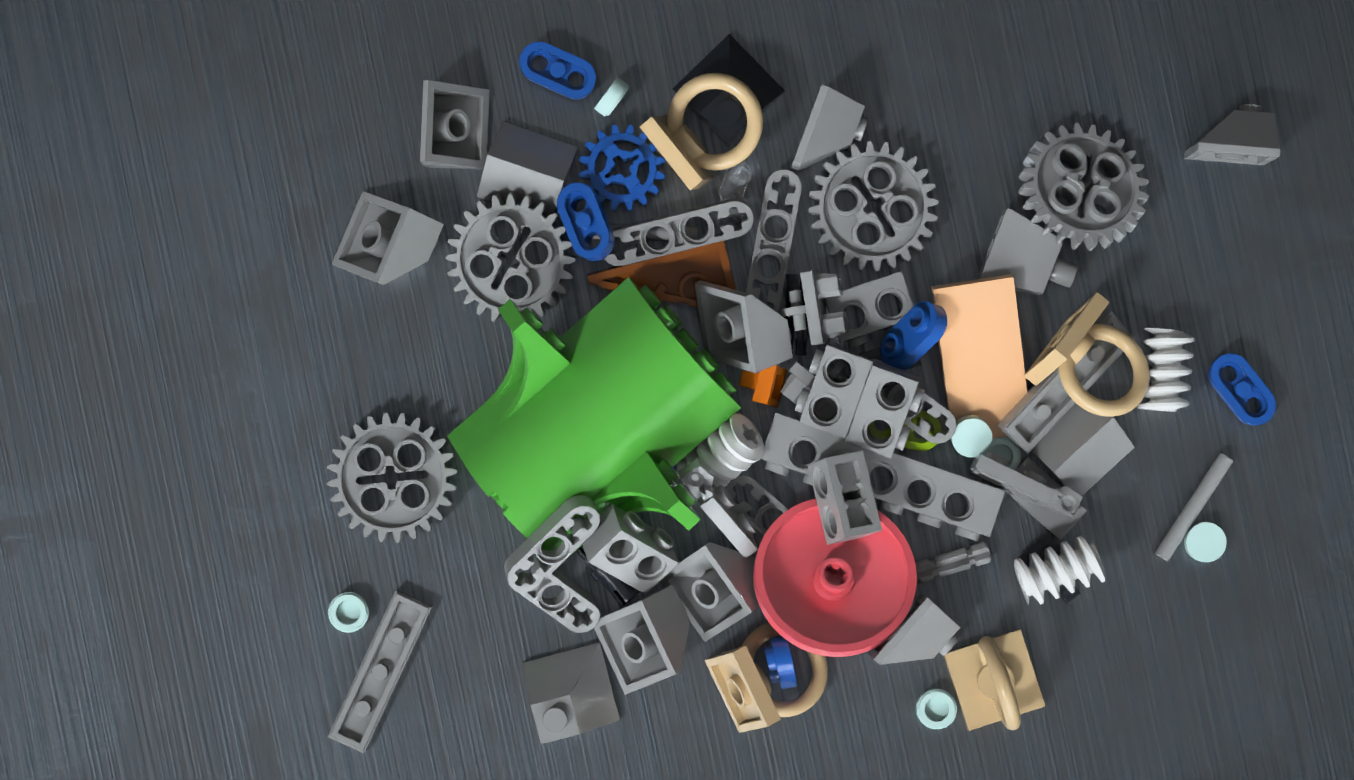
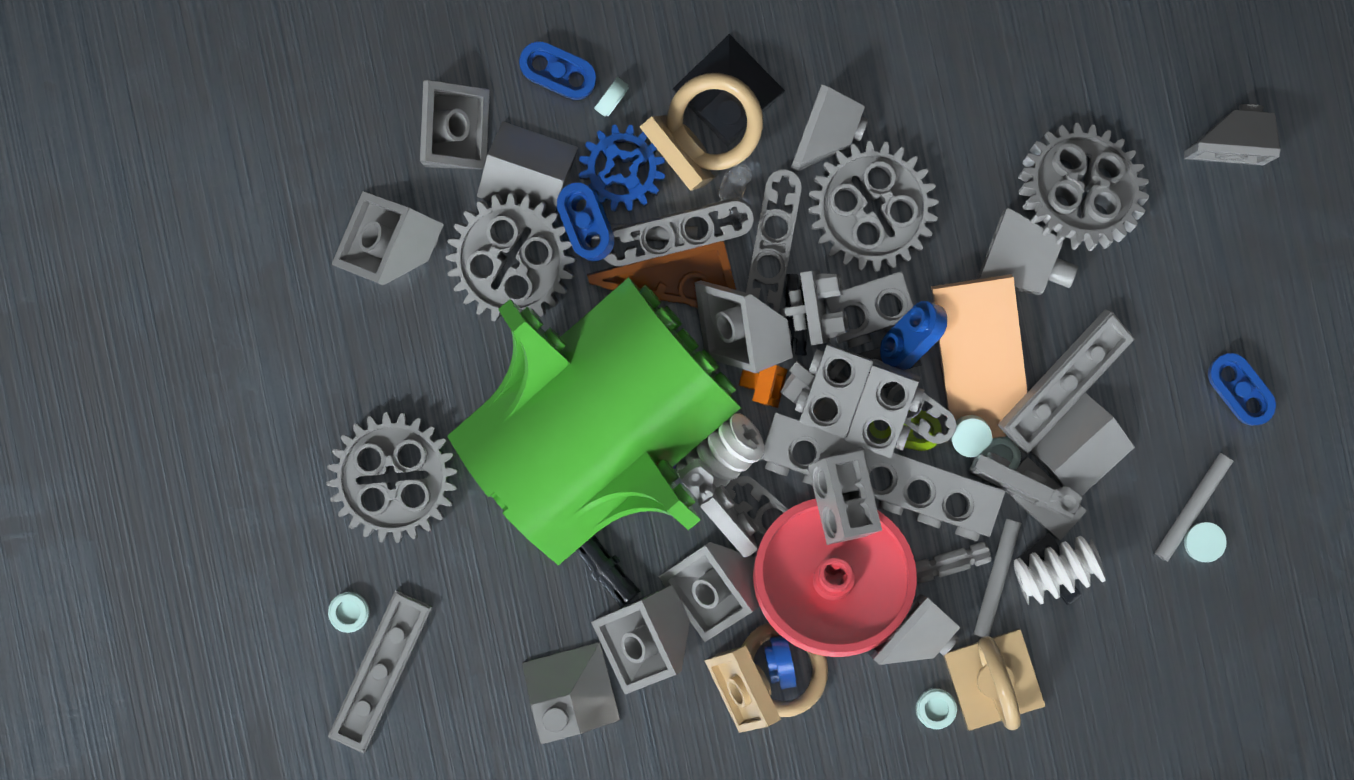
(545, 565): light grey beam -> none
(630, 549): light grey brick -> none
(997, 578): none -> light grey bar
(1070, 346): tan tile -> none
(1167, 369): white piece -> none

